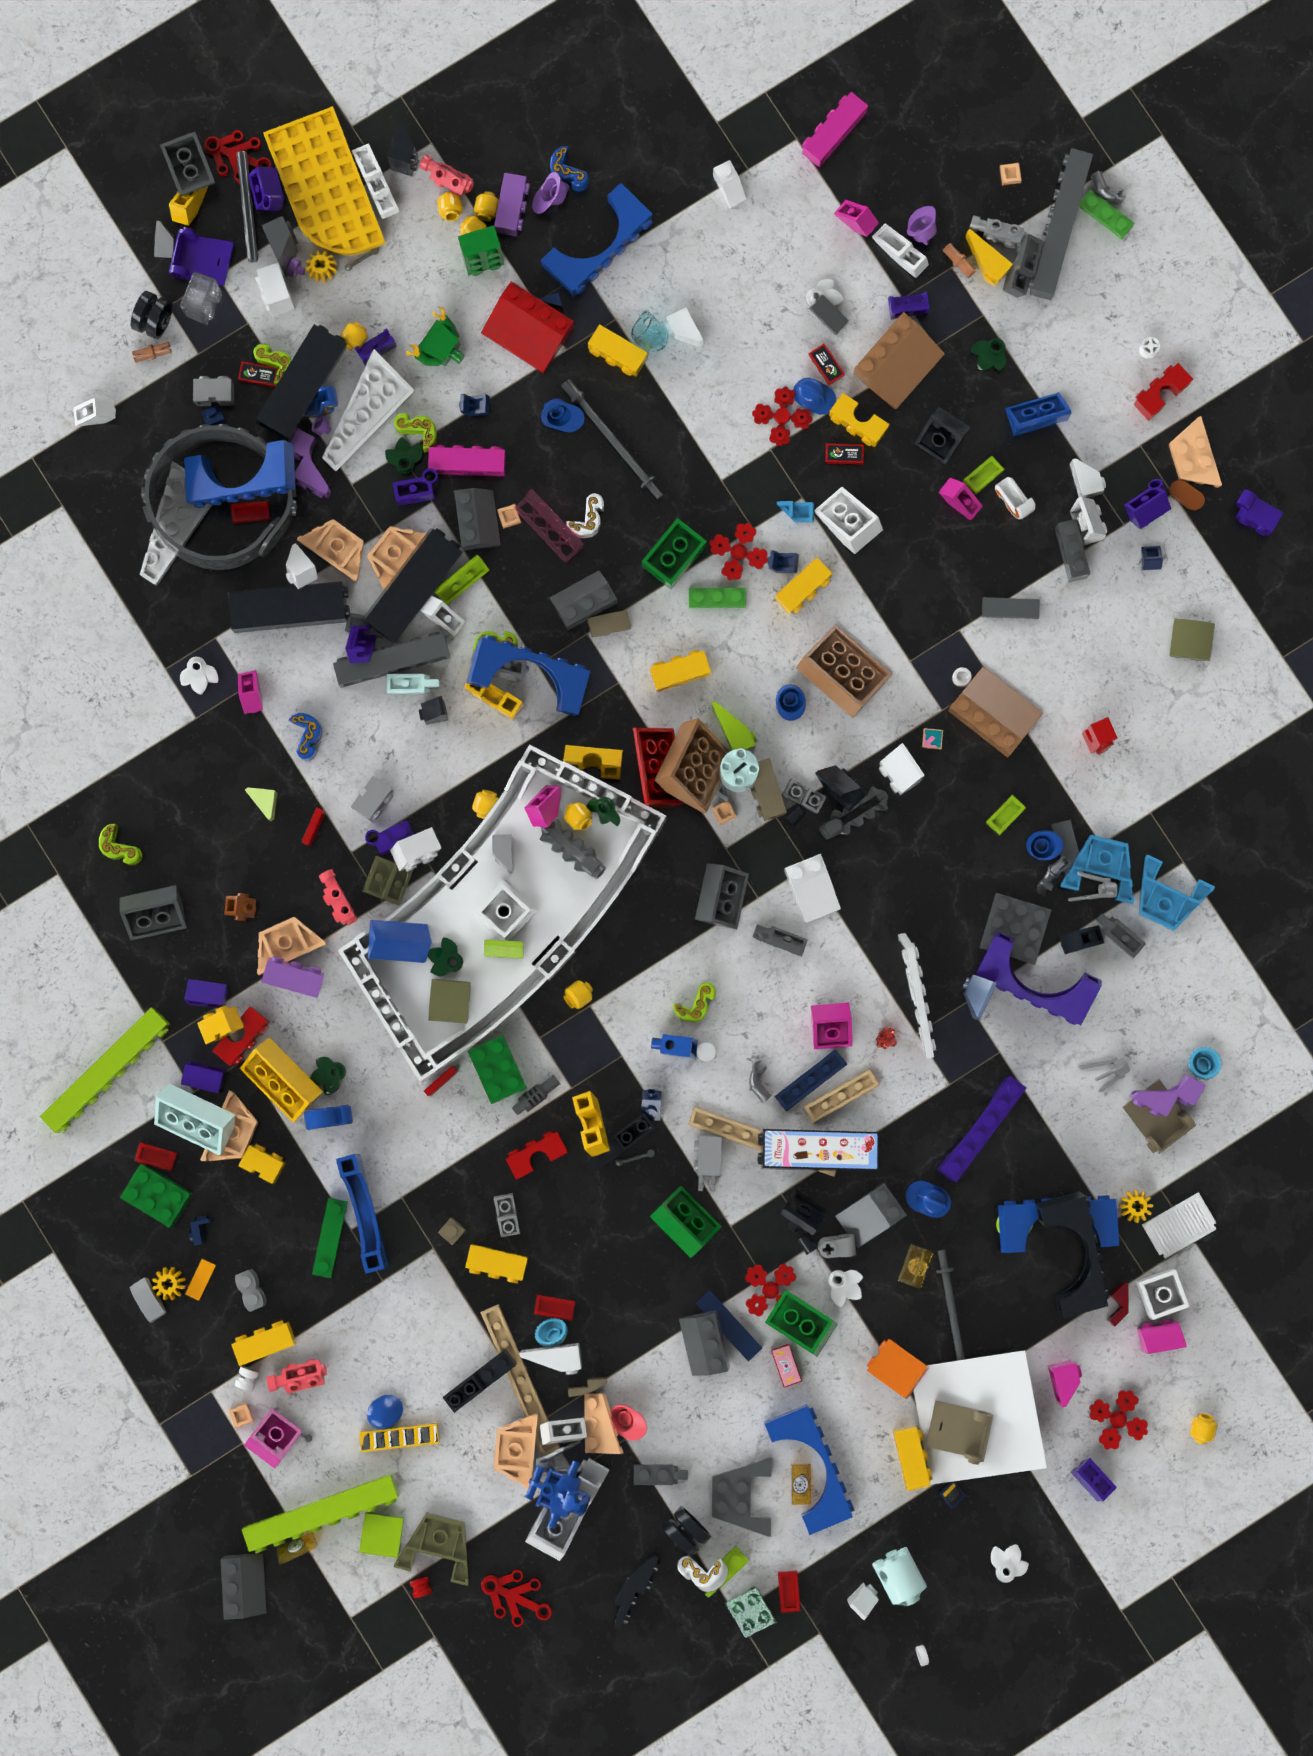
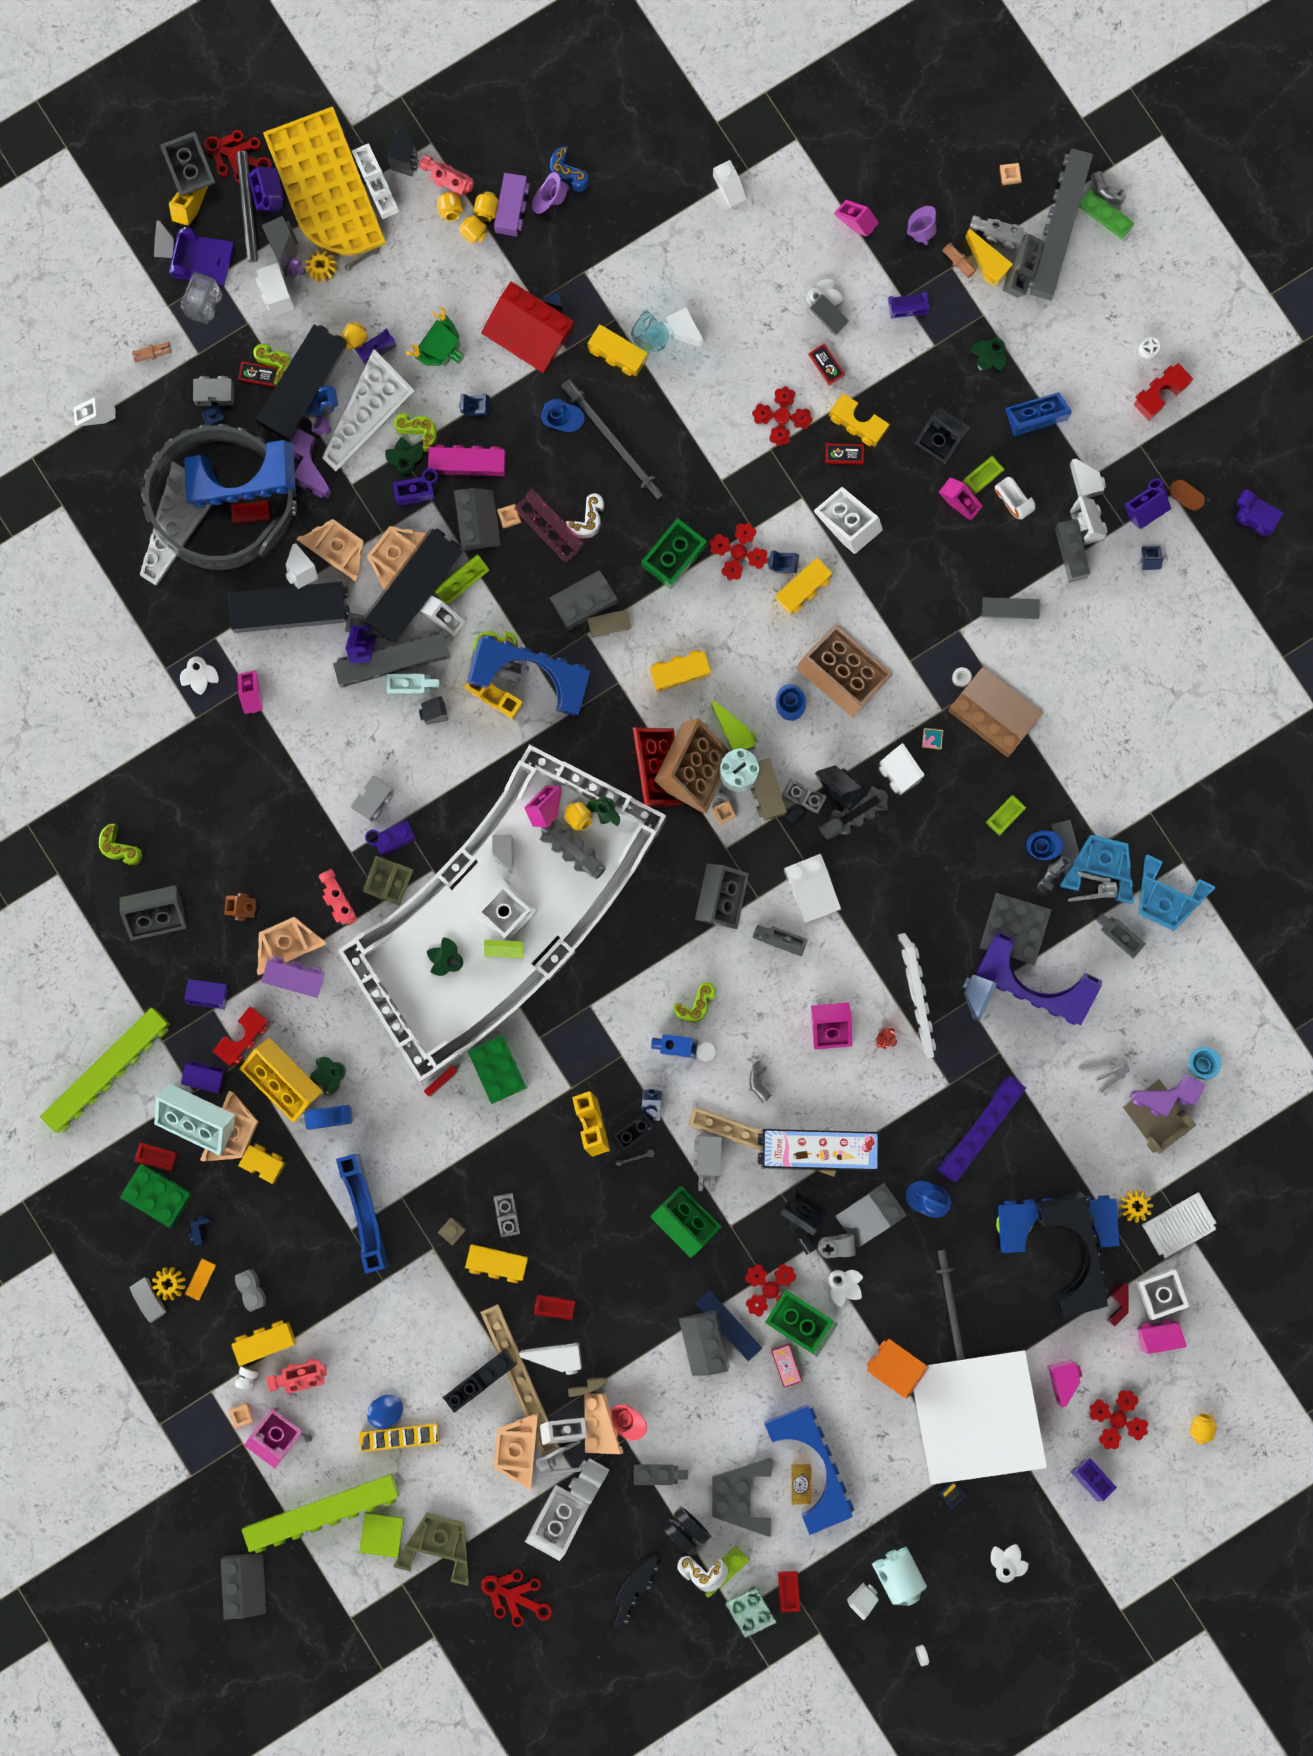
(151, 314): black wheel -> none
(218, 1025): yellow brick -> none
(264, 800): yellowish green slope -> none
(296, 1548): clear yellow slope -> none
(310, 737): blue animal -> none
(313, 827): red tile -> none
(329, 1238): green plate -> none
(398, 941): blue slope -> none
(415, 849): white brick -> none
(420, 1587): red wheel -> none
(449, 1001): olive slope -> none
(481, 251): green brick -> none
(484, 802): yellow head -> none
(521, 1160): red arch -> none
(535, 1095): dark grey hinge -> none
(551, 1332): medium azure hat -> none
(559, 1493): blue piece -> none
(577, 272): blue arch -> none
(578, 994): yellow head -> none
(606, 760): yellow arch -> none
(717, 597): bright green plate -> none
(798, 511): dark azure slope -> none
(810, 1080): dark blue tile -> none
(814, 395): blue piece -> none
(835, 129): dark pink brick -> none
(841, 1096): tan tile -> none
(898, 361): medium nougat slope -> none
(901, 250): white slope -> none
(912, 1458): yellow brick -> none
(915, 1266): clear yellow slope -> none
(962, 1432): dark tan door -> none
(1081, 939): black slope -> none
(1100, 736): red arch -> none
(1192, 639): olive slope -> none
(1194, 456): light nougat wing -> none

